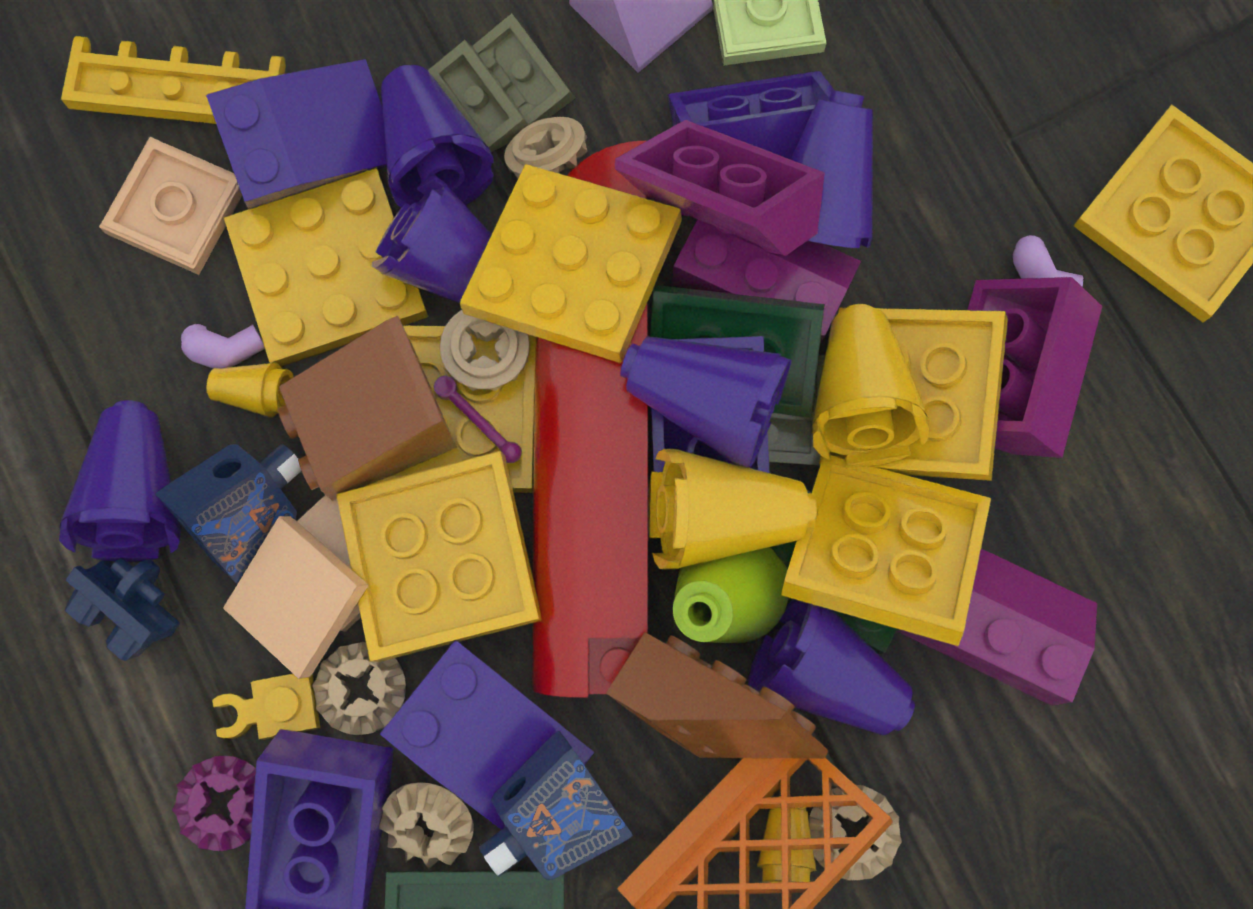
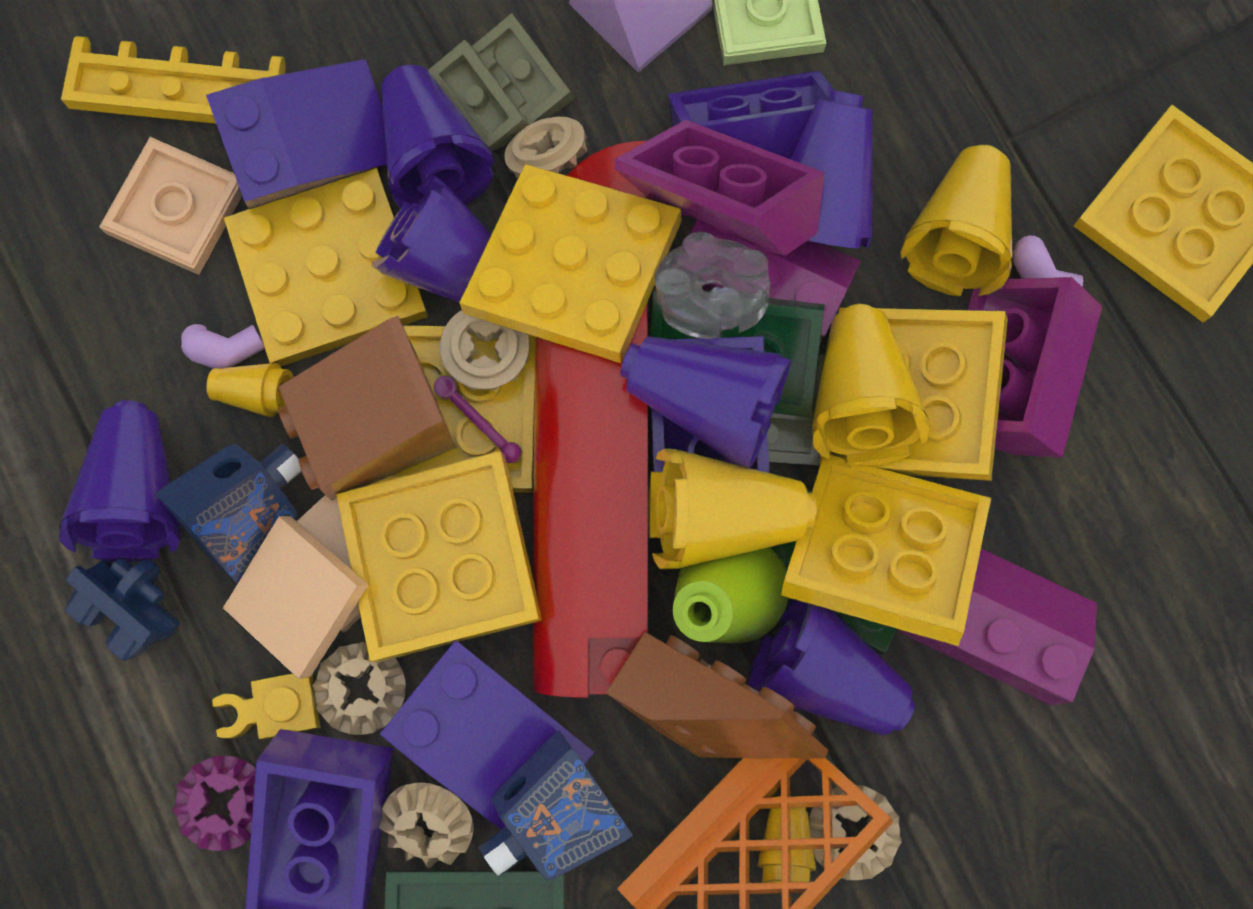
(719, 261): none -> clear plate
(965, 227): none -> yellow cone

